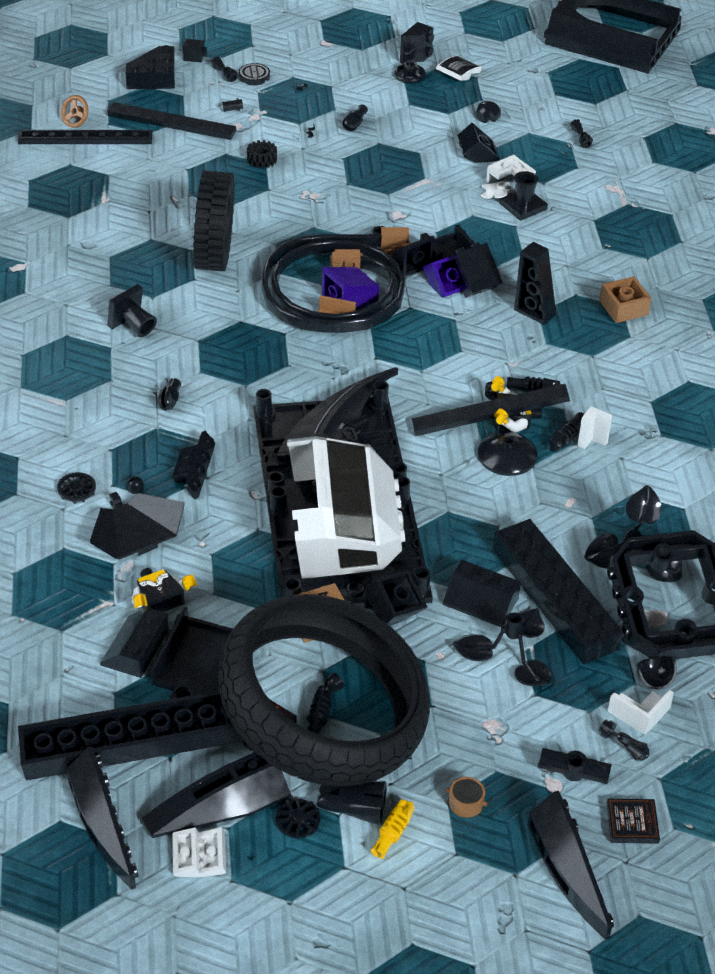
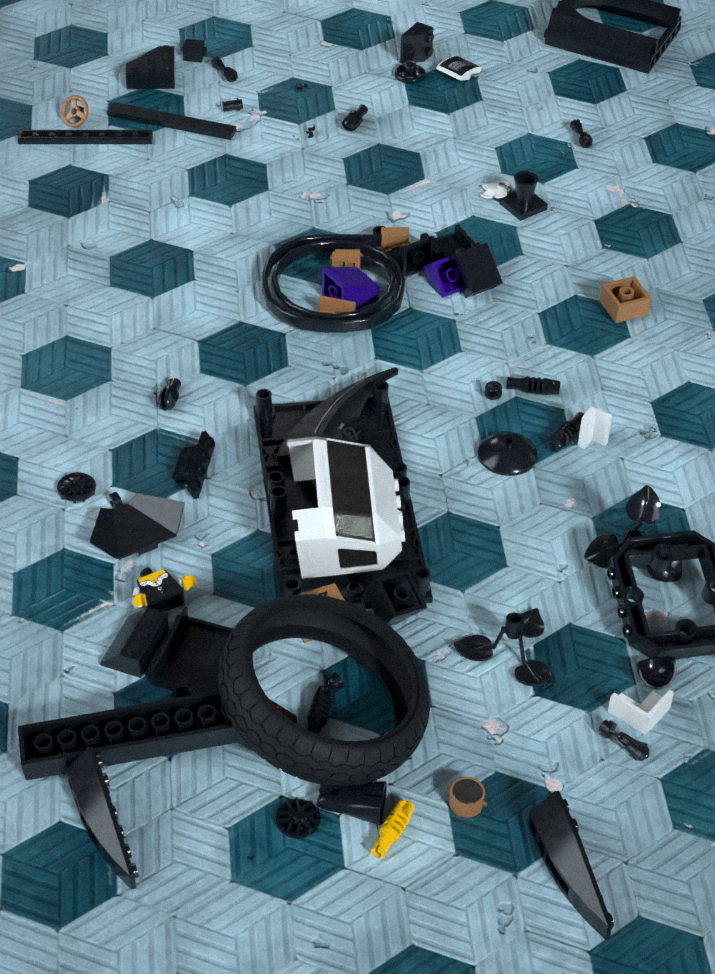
(127, 308): black plant -> none
(135, 485): black hinge -> none
(199, 853): white slope -> none
(213, 220): black tyre -> none
(220, 796): black wedge -> none
(254, 74): tile -> none
(262, 154): black tyre -> none
(477, 145): black slope -> none
(482, 593): black slope -> none
(486, 410): black tile -> none
(488, 110): black hair -> none
(506, 167): white panel -> none
(513, 422): torso -> none
(535, 285): black wedge -> none
(557, 591): black brick -> none
(575, 765): black piece -> none
(633, 821): black tile -> none

